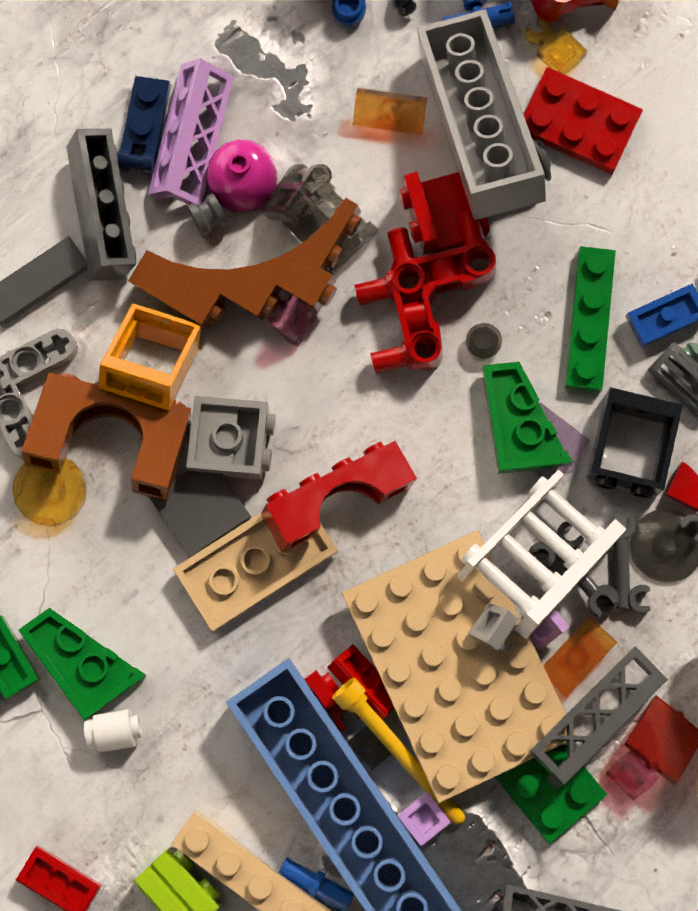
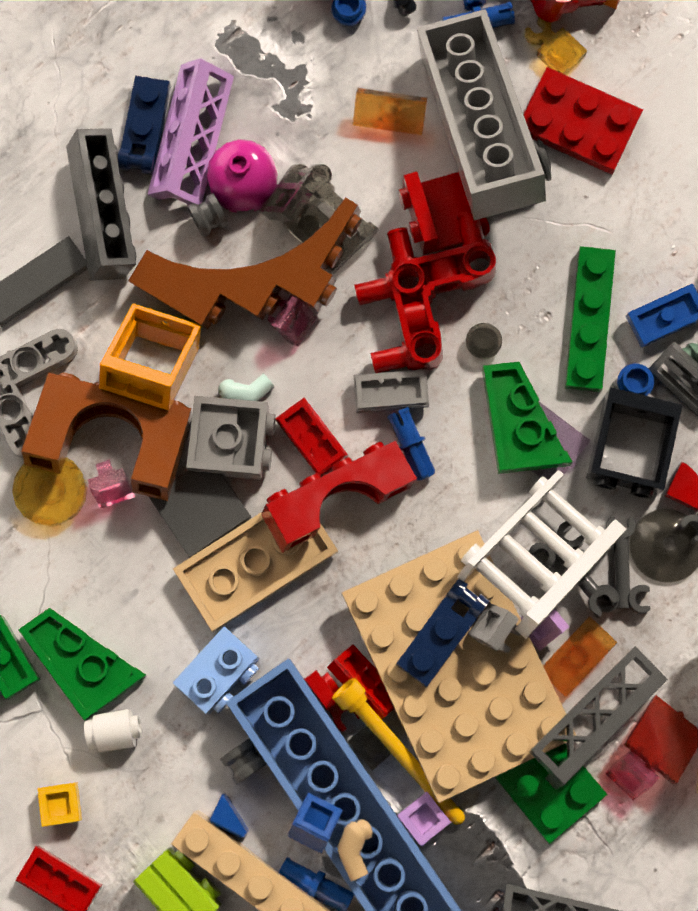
(59, 804): none -> yellow plate
(110, 486): none -> clear pink tile
(217, 672): none -> light blue brick
(228, 818): none -> blue slope
(243, 761): none -> dark grey wheel
(253, 392): none -> light aqua arm
(311, 437): none -> red plate
(314, 823): none -> blue slope
(351, 845): none -> tan arm
(391, 391): none -> light grey plate
(412, 444): none -> blue axle
(441, 634): none -> dark blue plate
(636, 379): none -> blue plate

